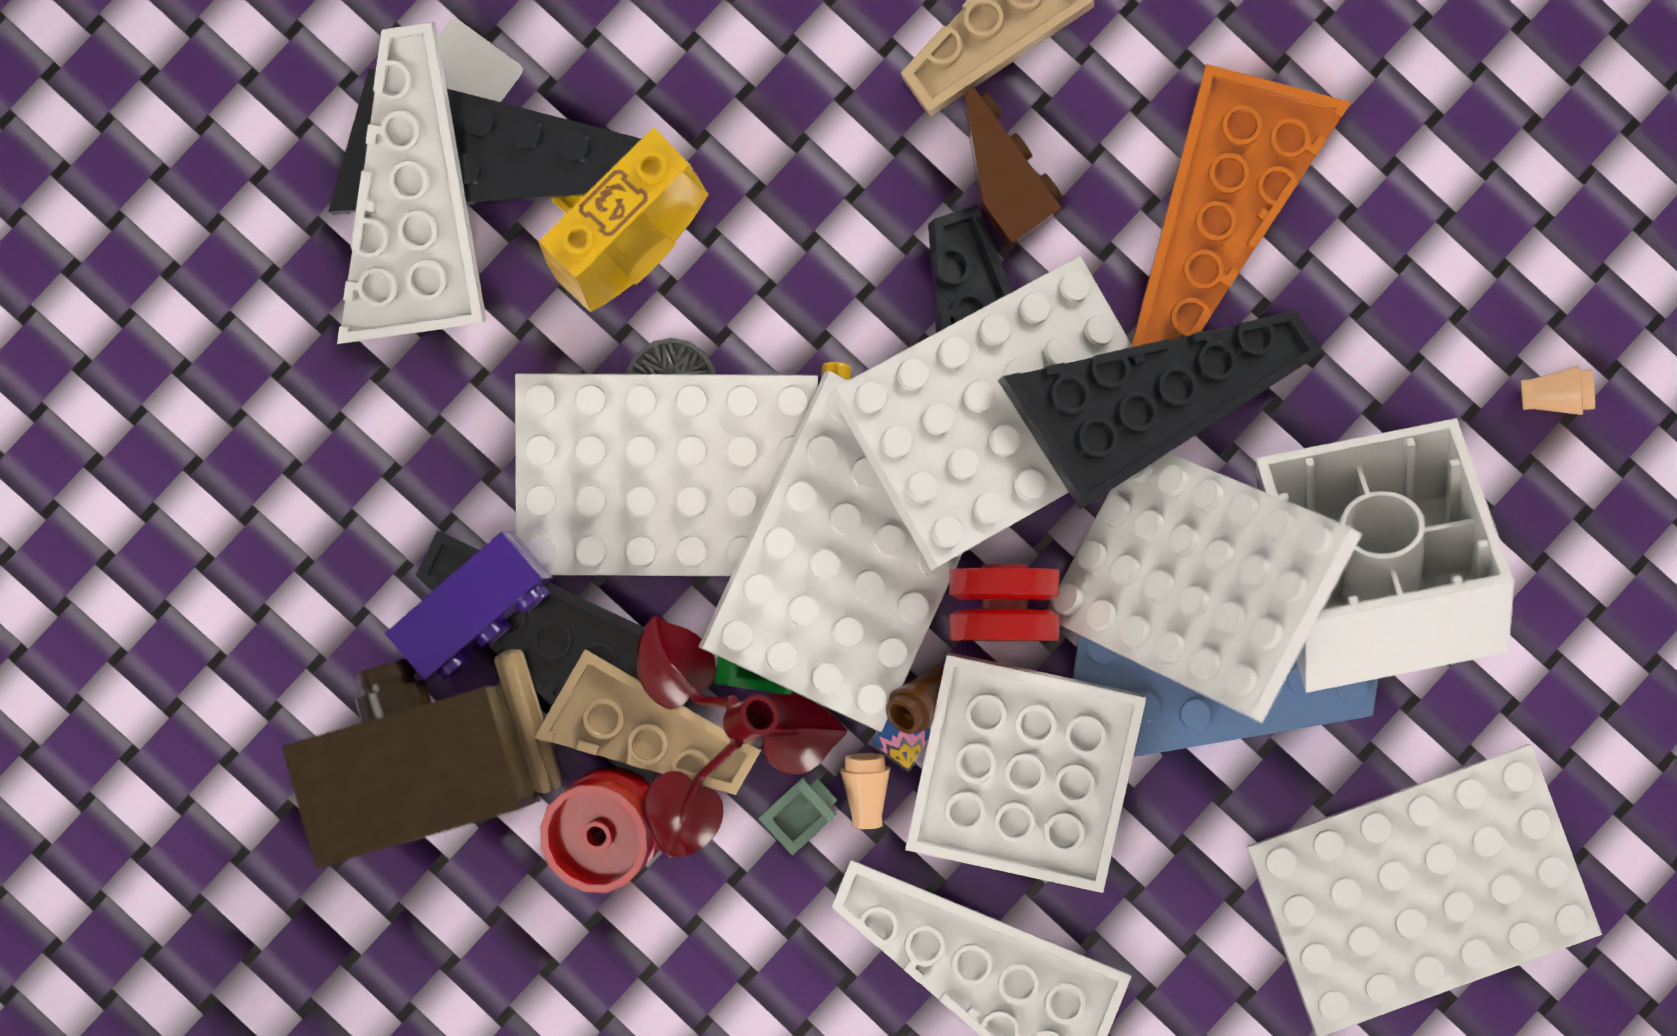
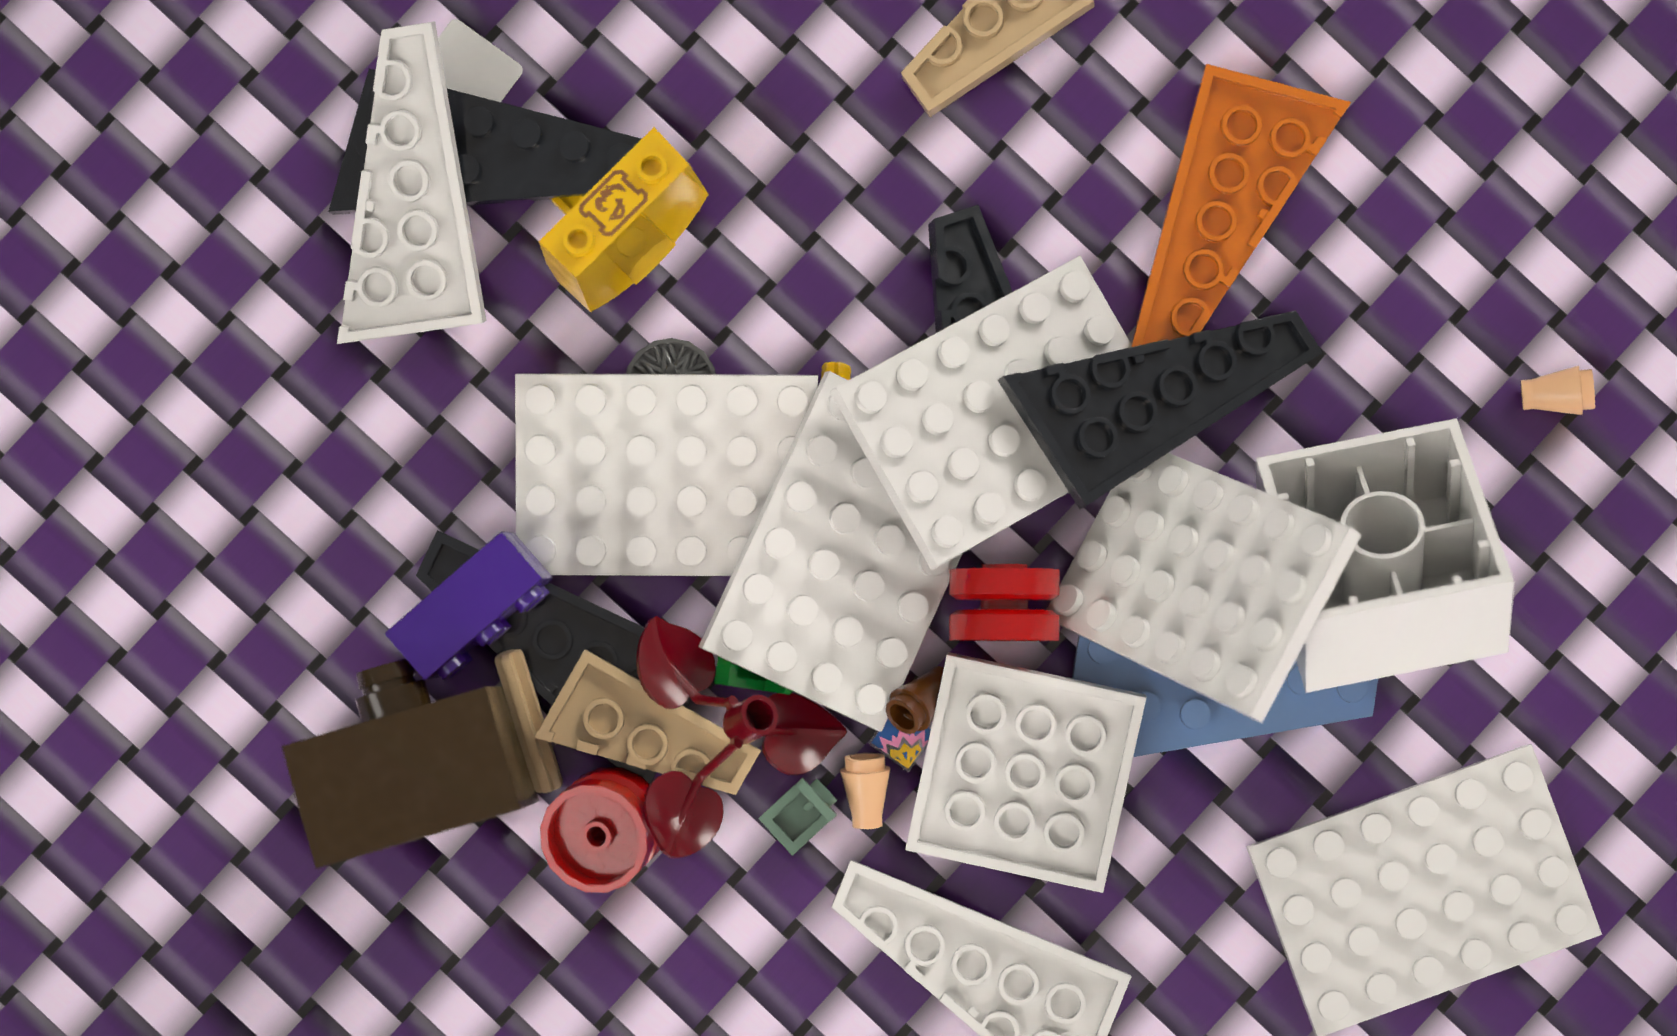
(1007, 185): reddish brown slope -> none

